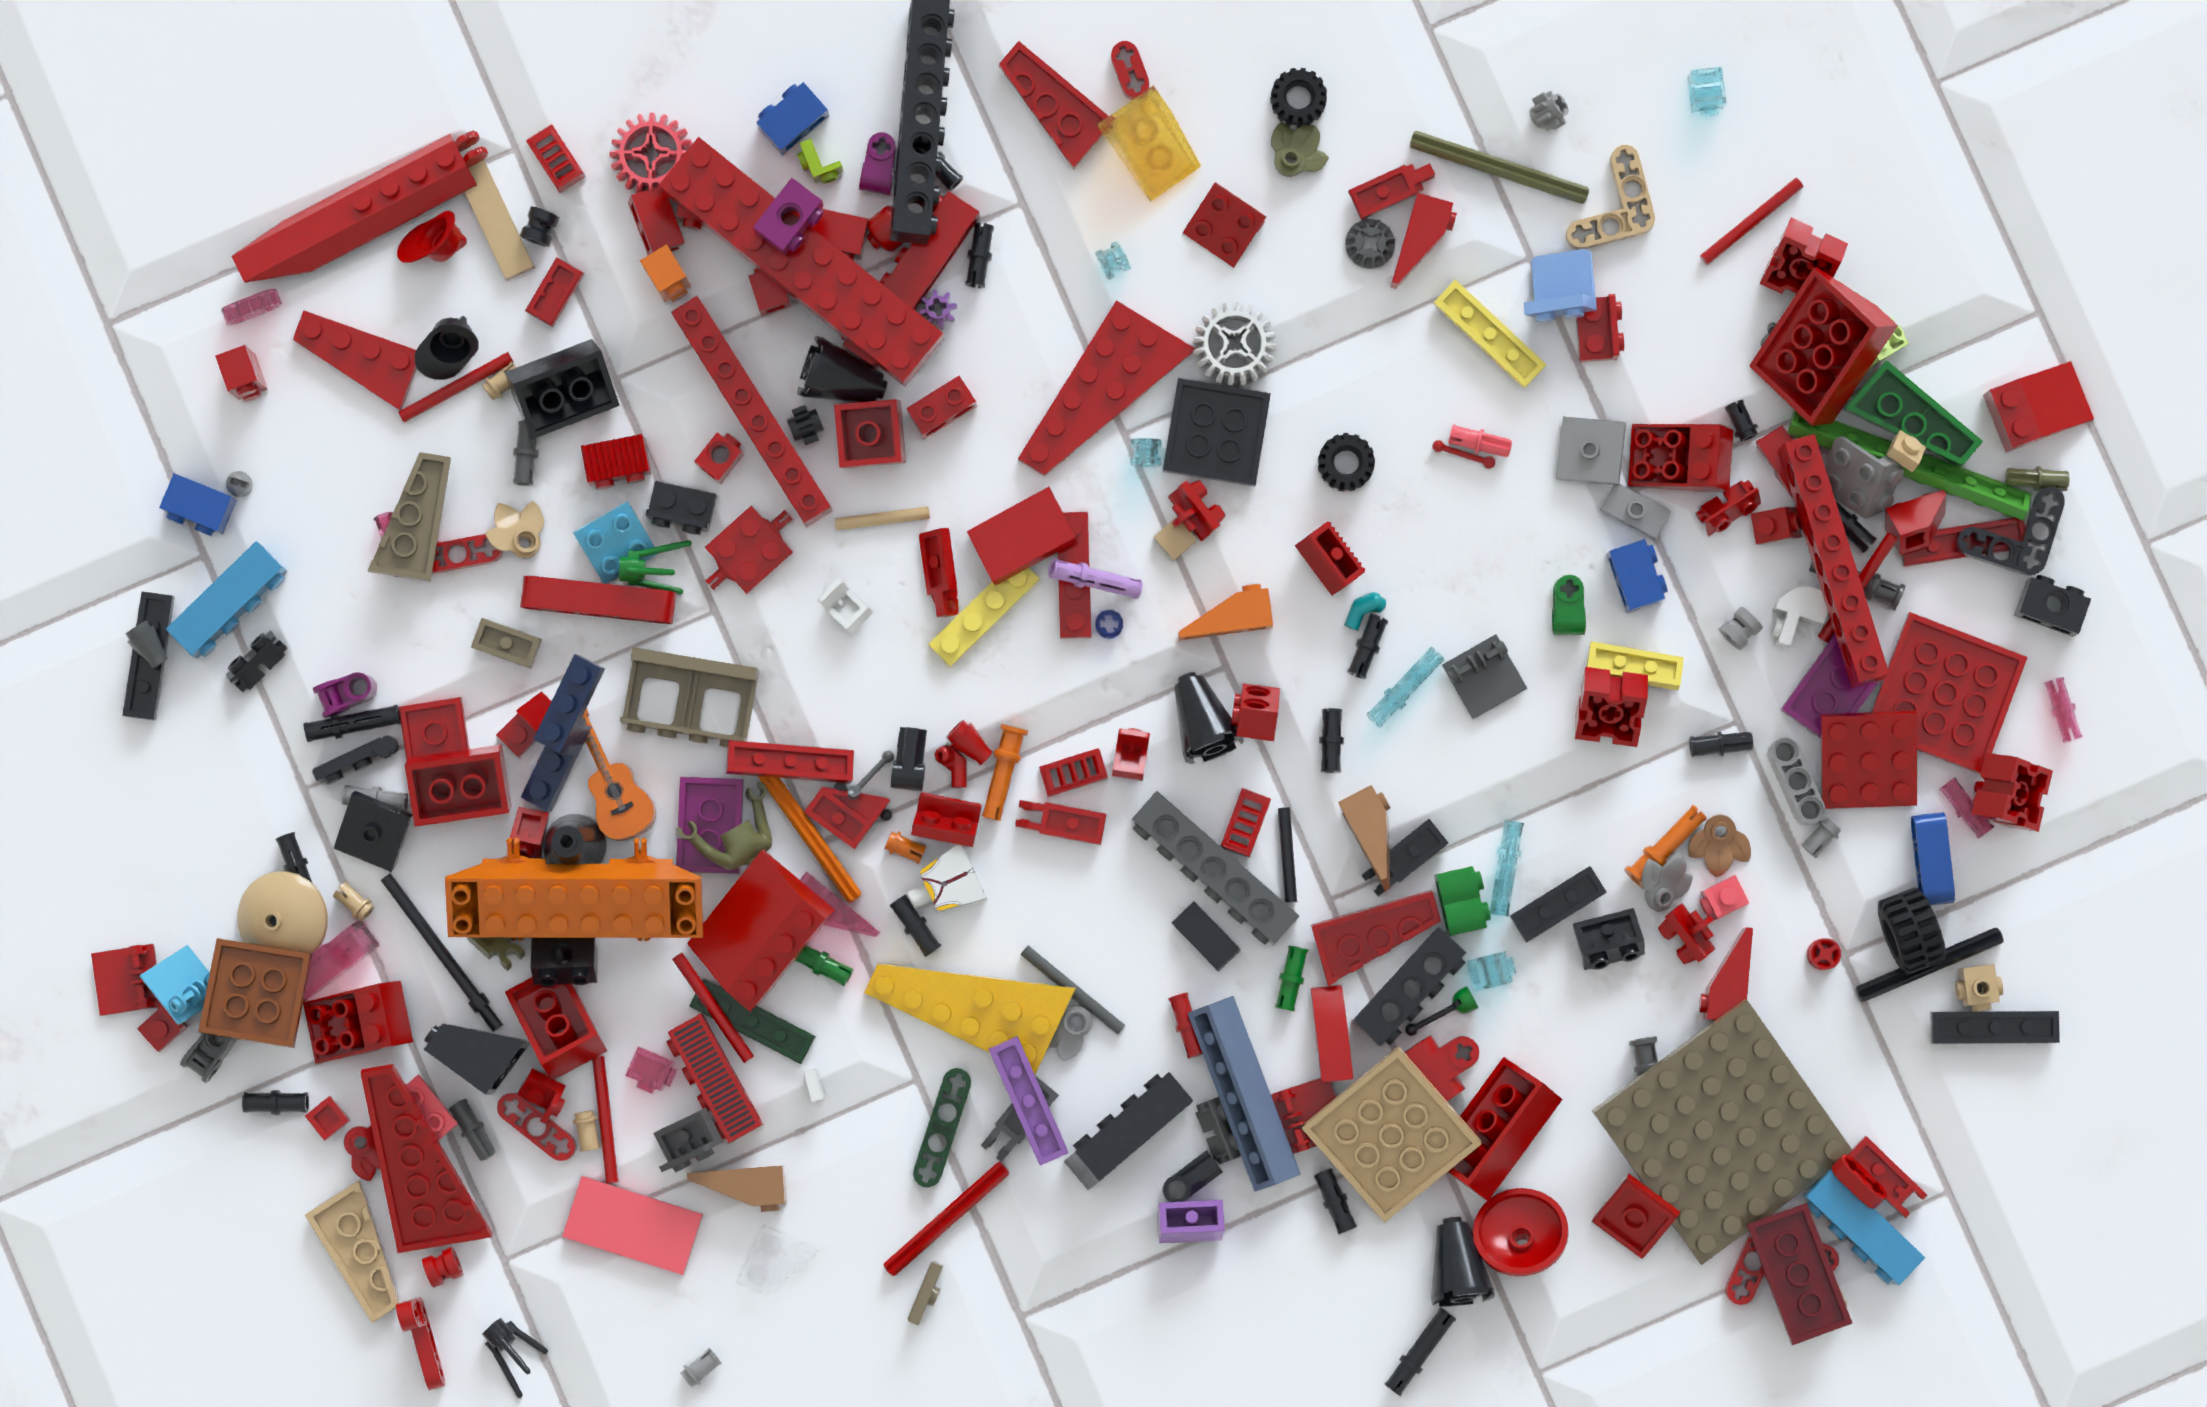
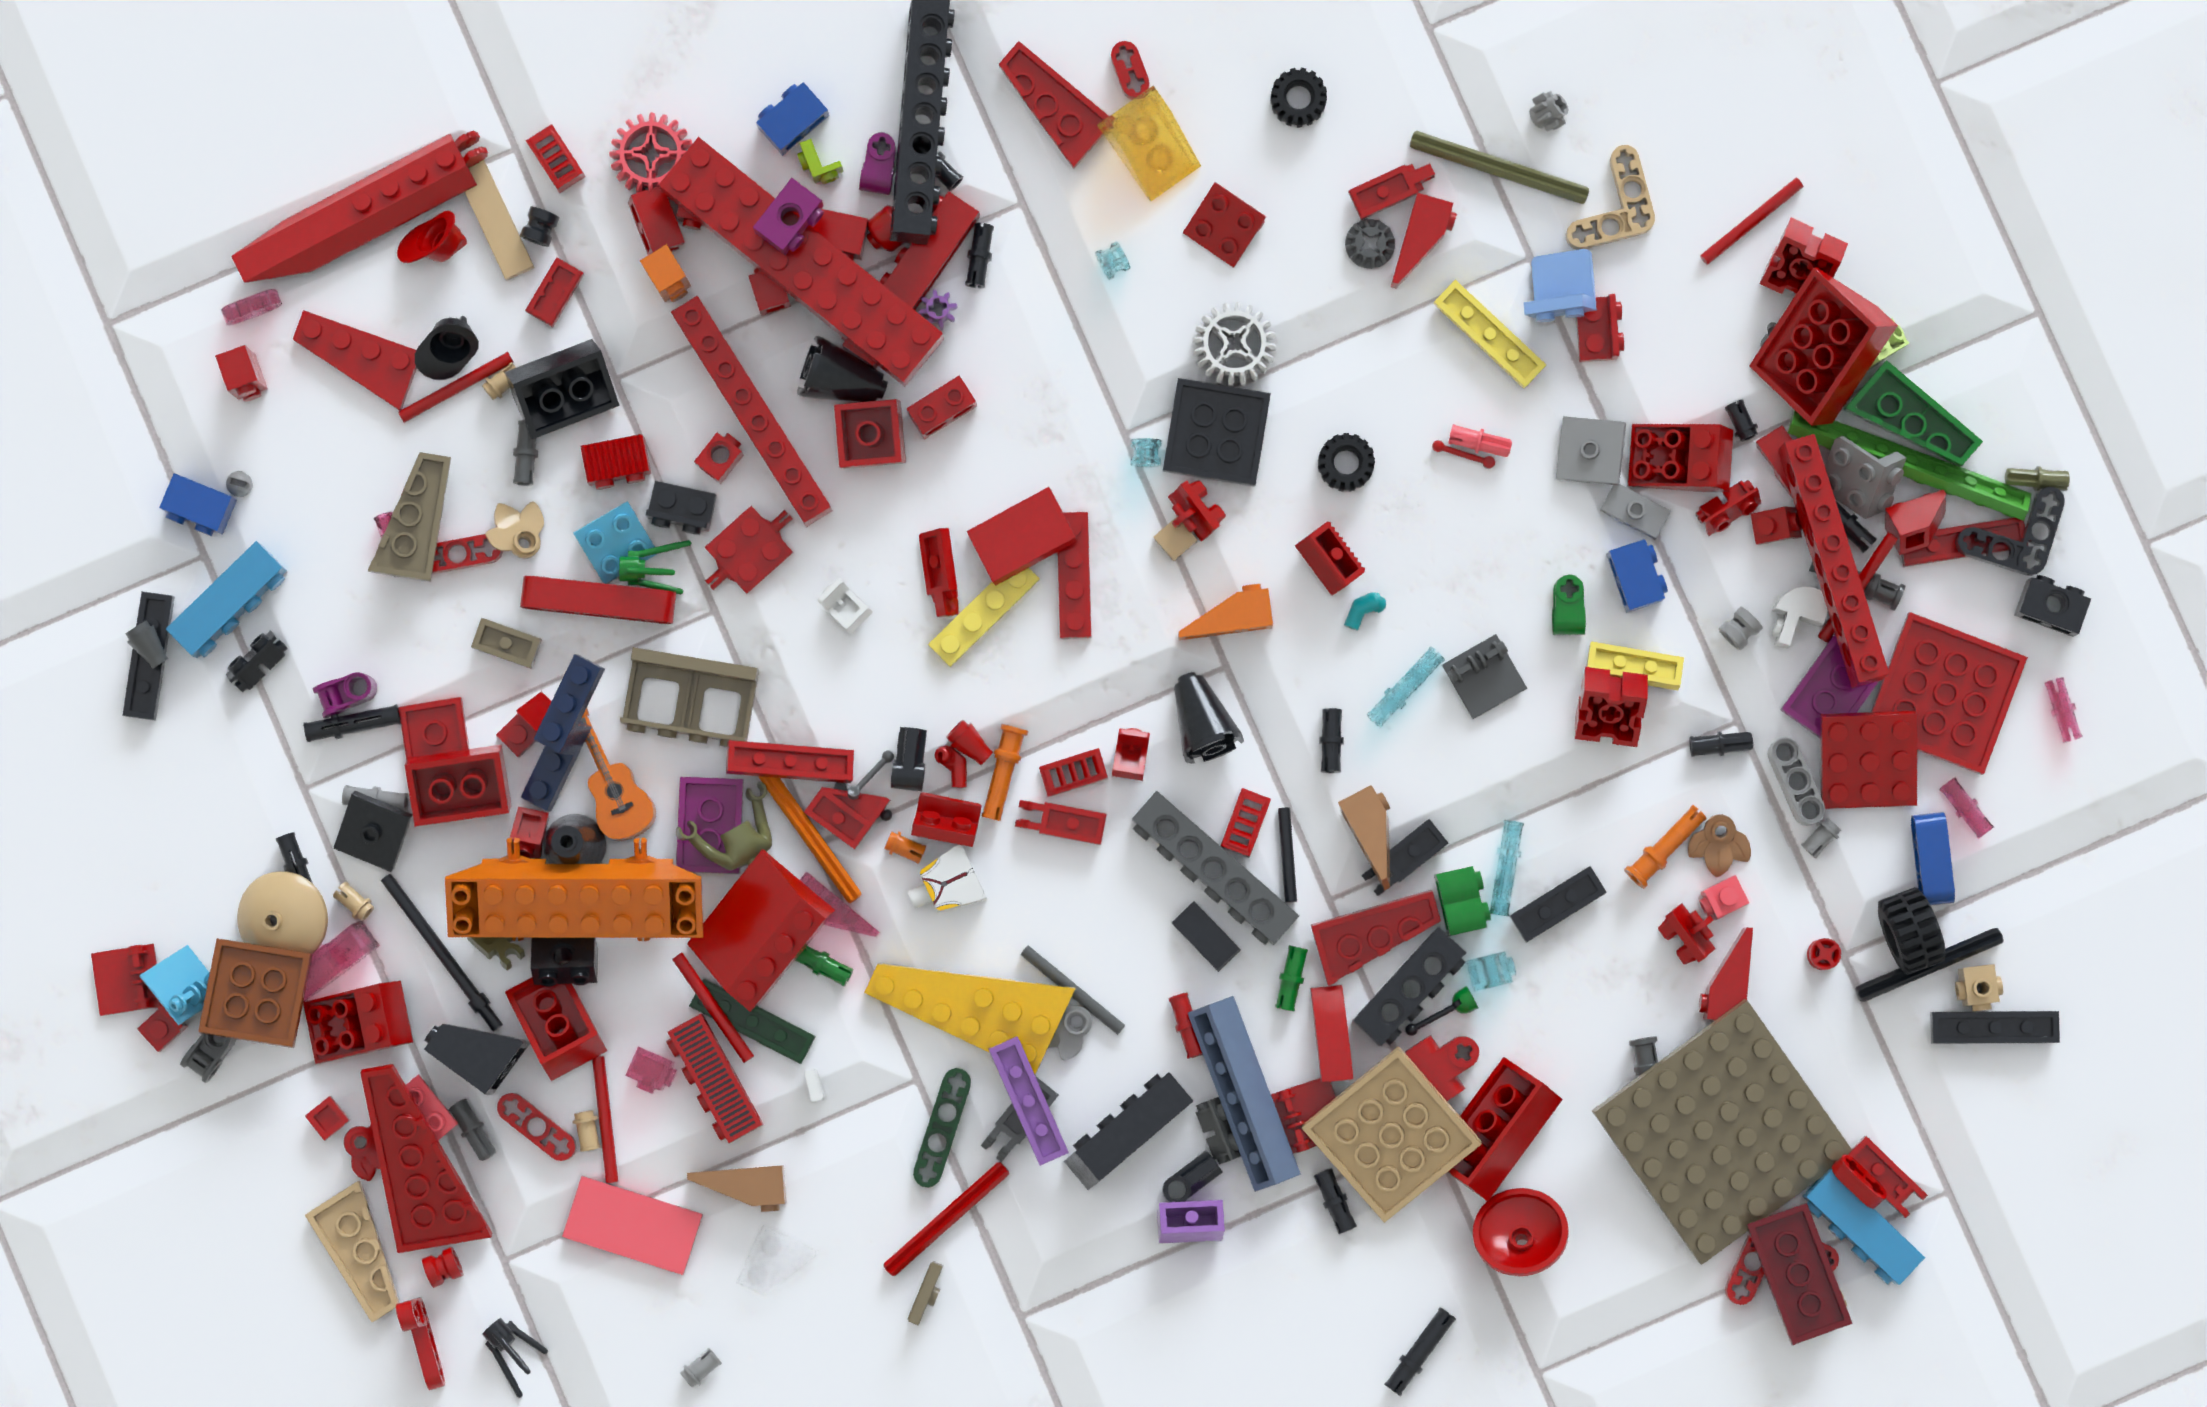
(275, 1102): black pin -> none
(358, 759): black hinge -> none
(543, 1092): red bracket -> none
(688, 1139): dark grey bracket -> none
(805, 425): black gear -> none
(882, 518): tan bar -> none
(915, 925): black pin -> none
(1083, 575): lavender pin -> none
(1112, 373): red wing -> none
(1115, 617): clear blue bush -> none
(1256, 712): red brick -> none
(1300, 146): olive plate -> none
(1367, 646): black pin -> none
(1457, 1267): black cone -> none
(1609, 939): black bracket -> none
(1635, 1216): red tile -> none
(1665, 882): light grey plate -> none
(1707, 91): clear light blue brick -> none
(1906, 450): tan plate -> none
(2011, 791): red brick -> none
(2038, 406): red slope -> none

